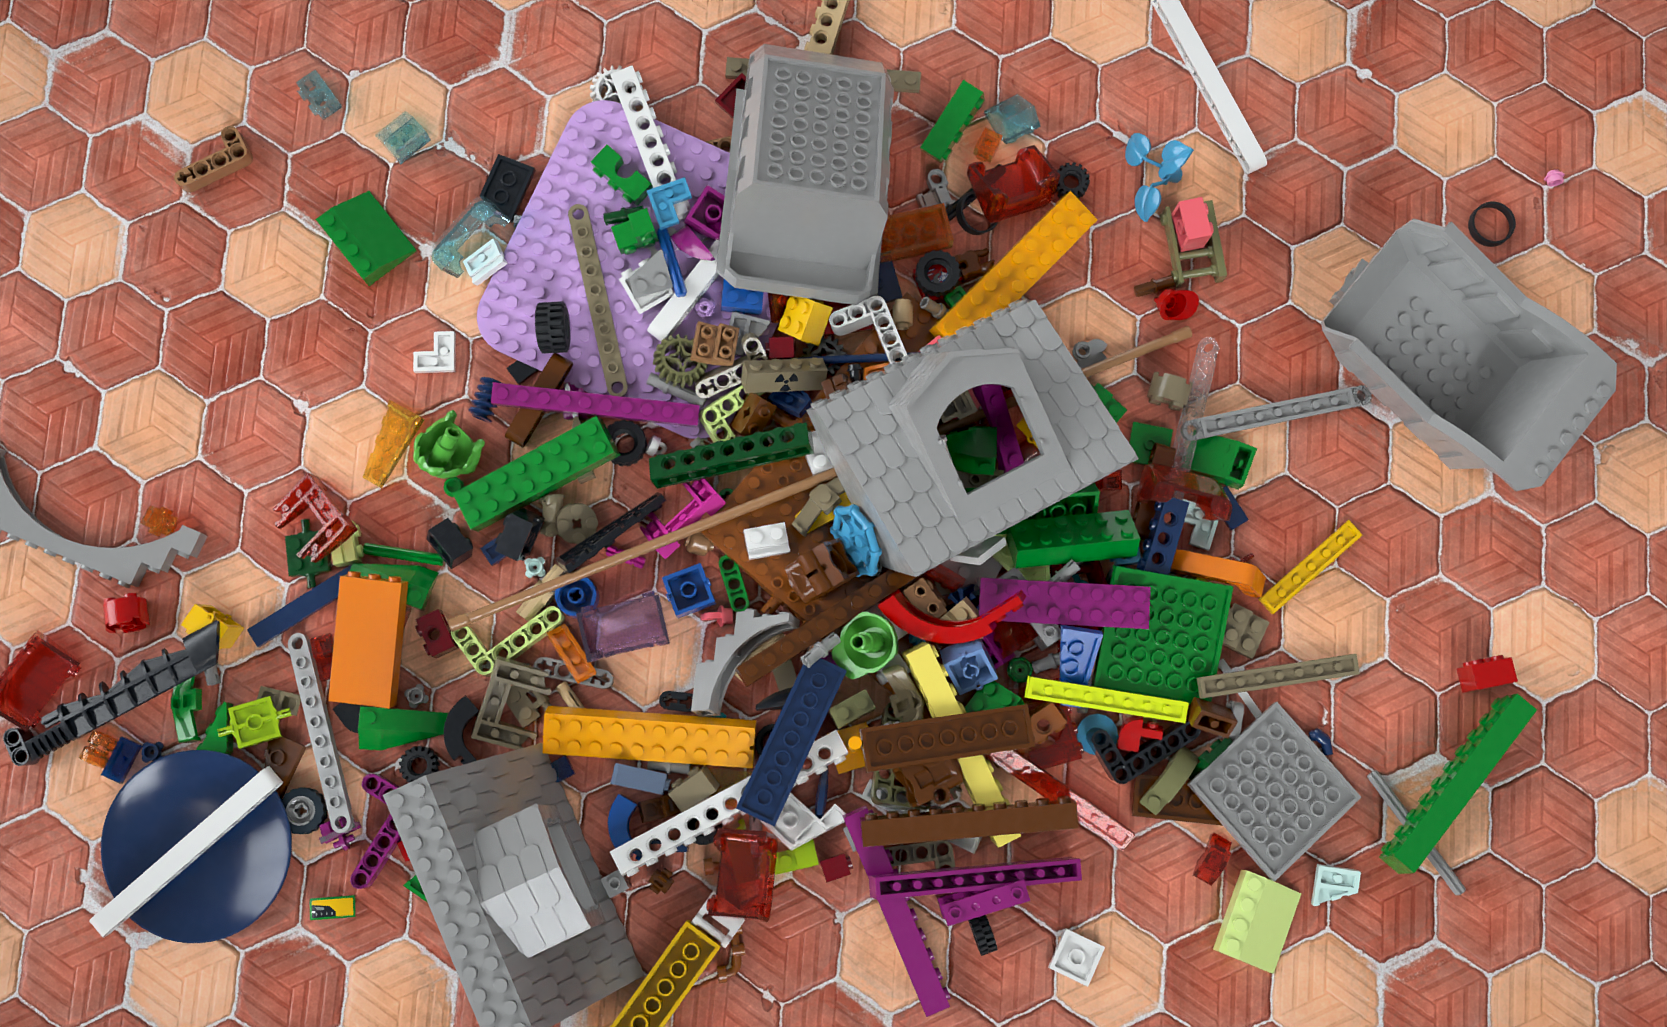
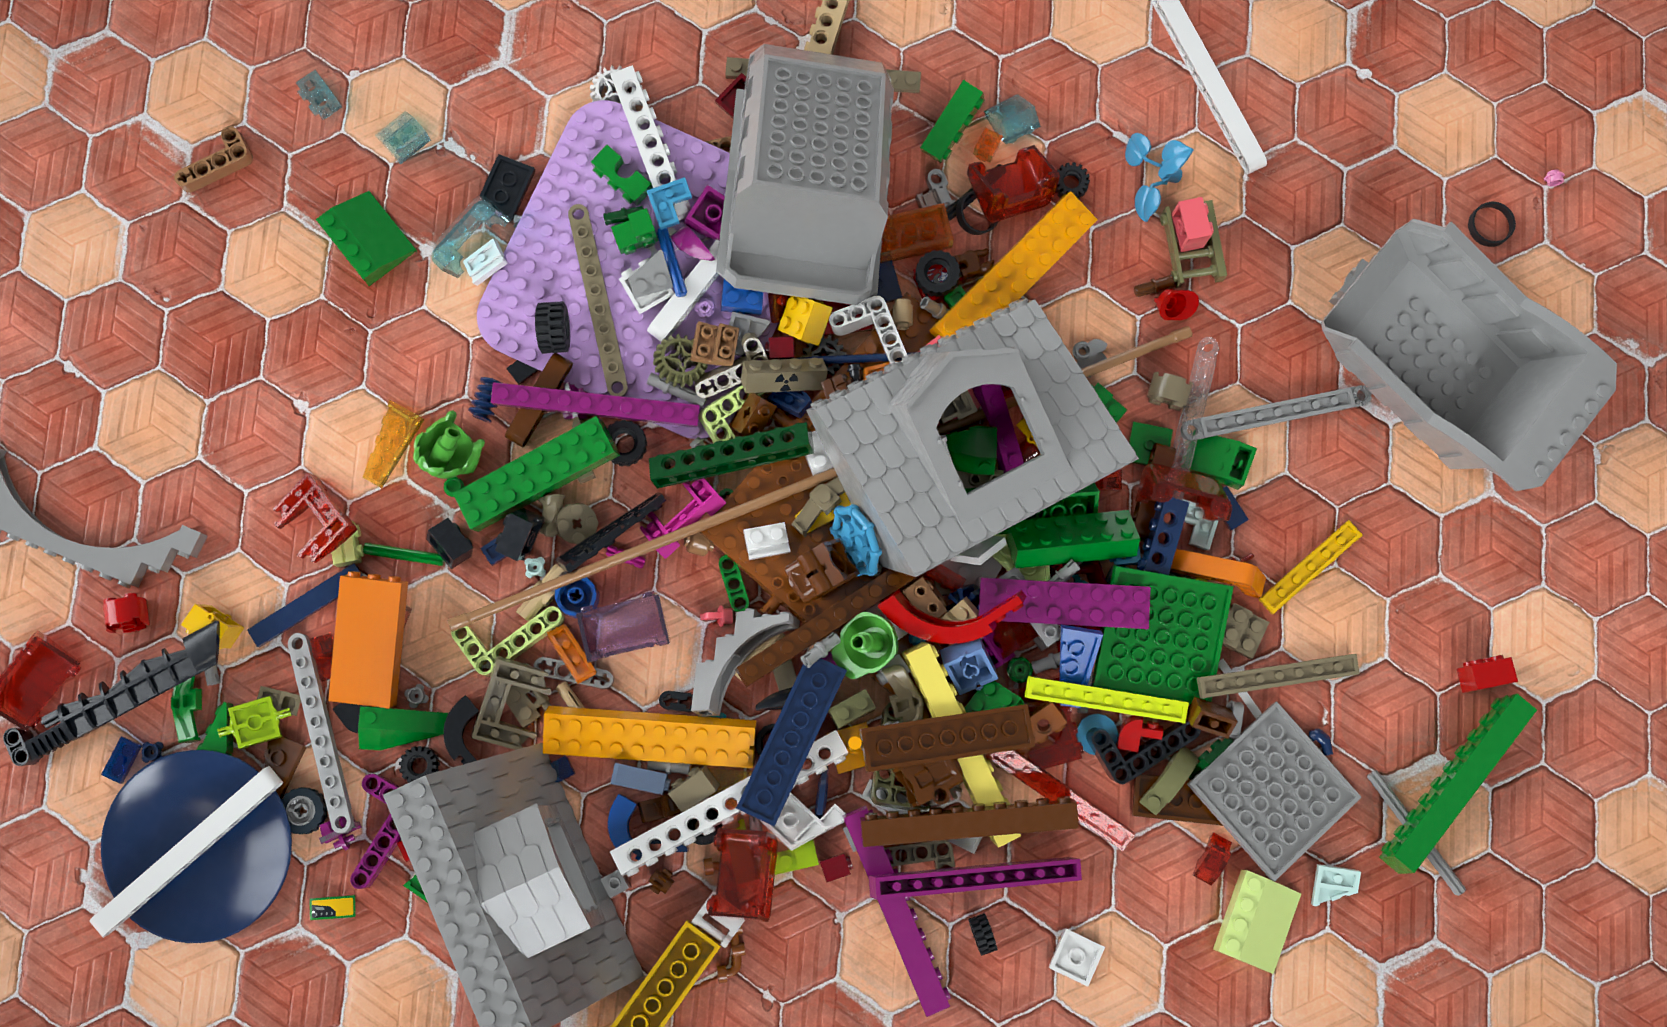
(96, 756): clear orange wheel -> none
(159, 521): clear orange brick -> none
(304, 567): dark green plate -> none
(420, 579): green wedge -> none
(431, 622): dark red brick -> none
(441, 359): white plate -> none
(653, 445): white tile -> none
(688, 590): blue brick -> none
(971, 904): magenta fence -> none

